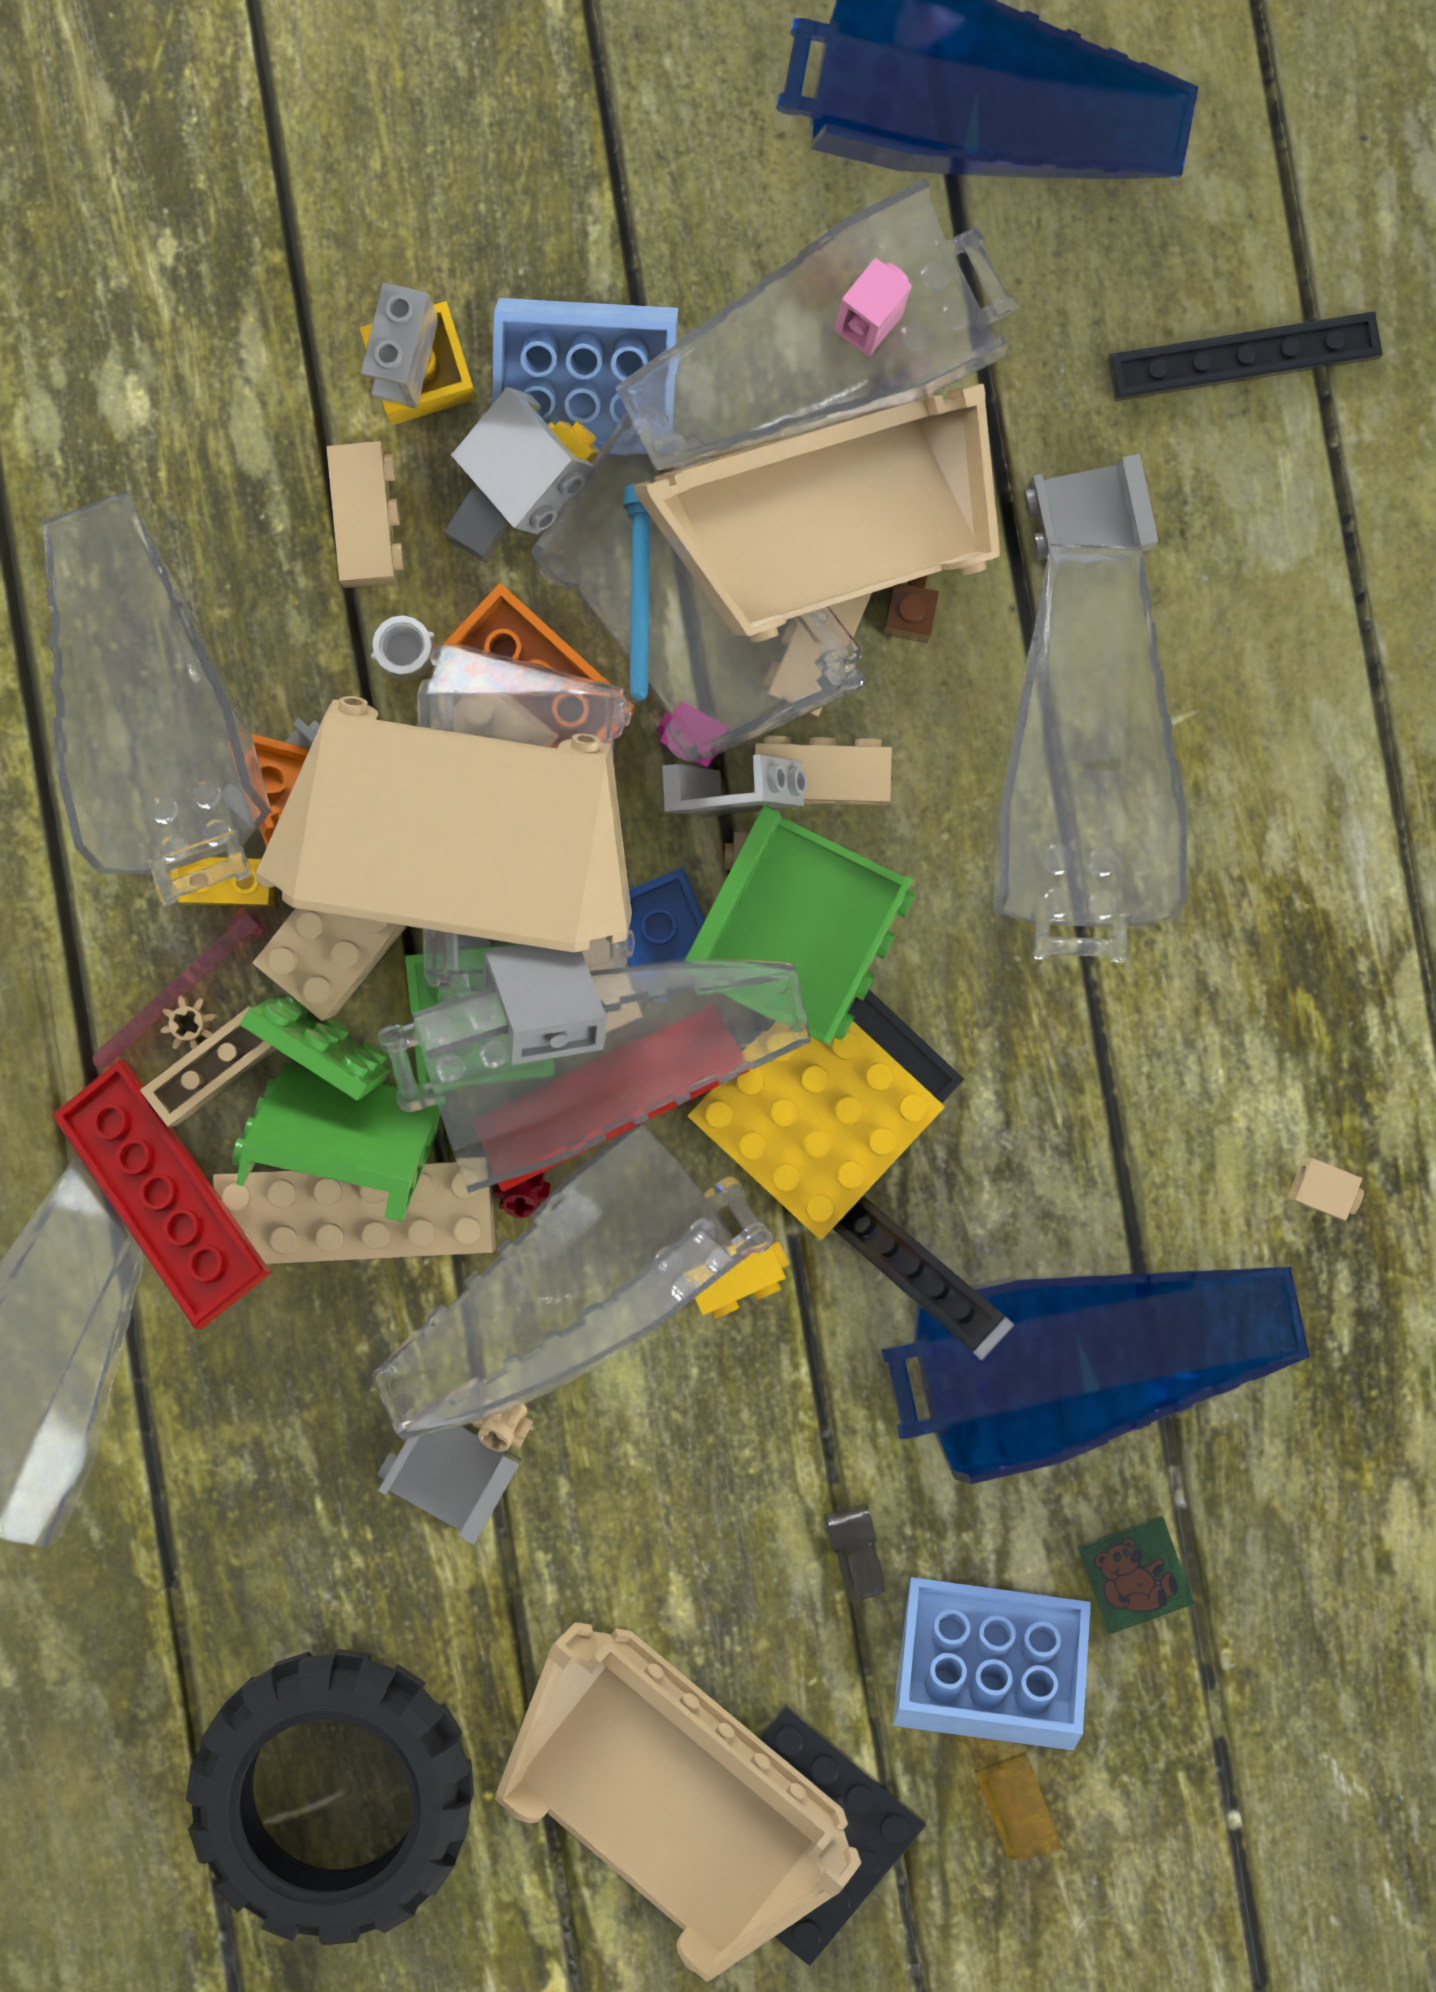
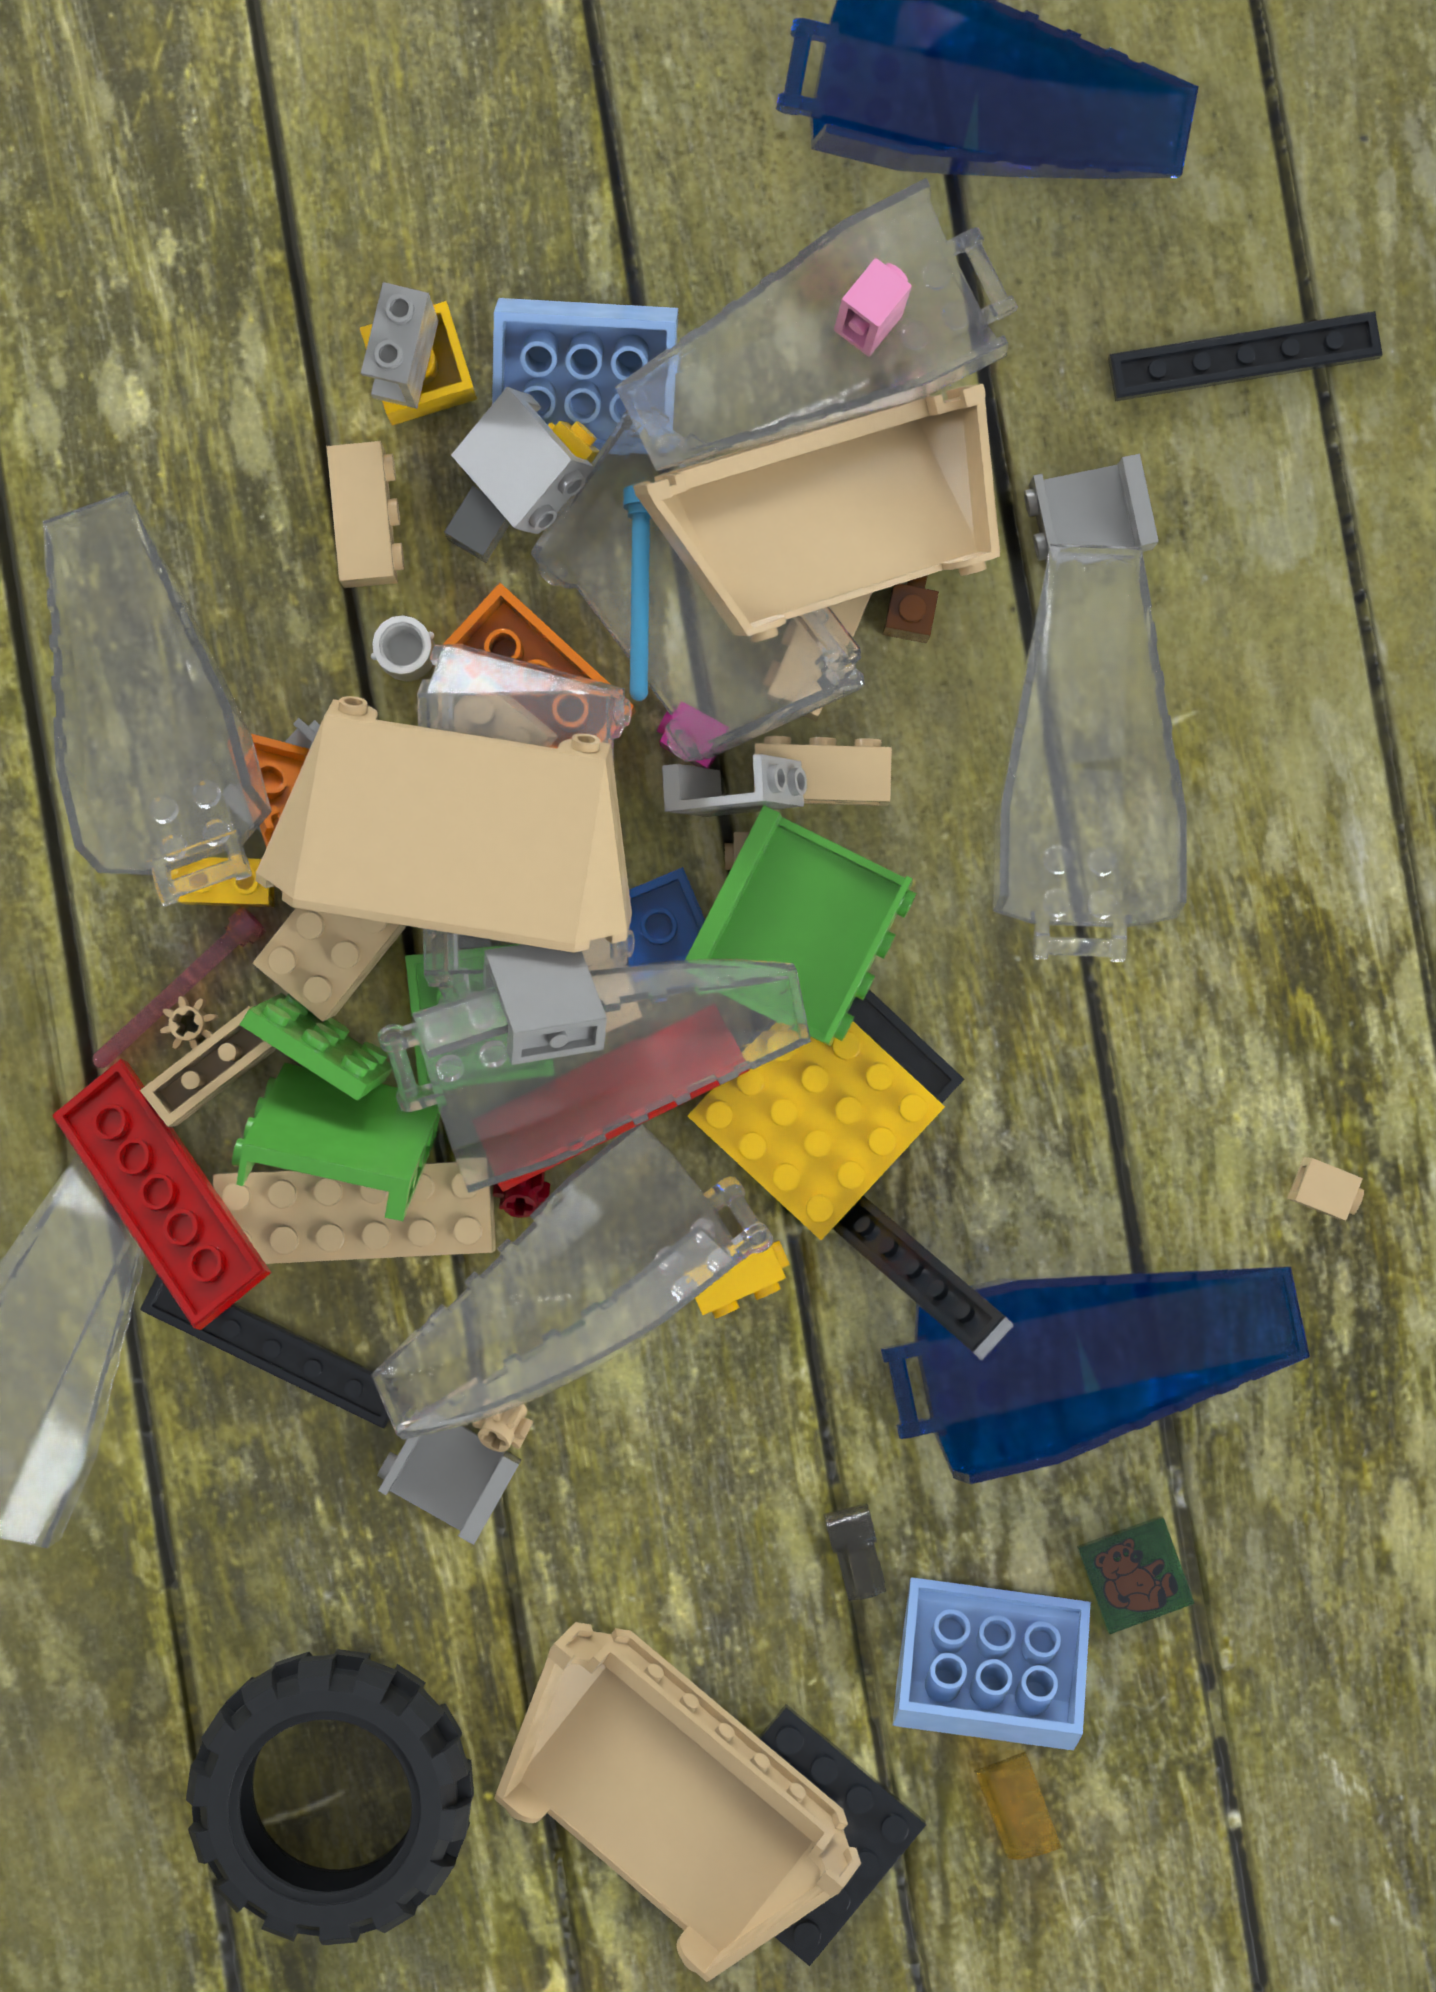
(279, 1353): none -> black tile

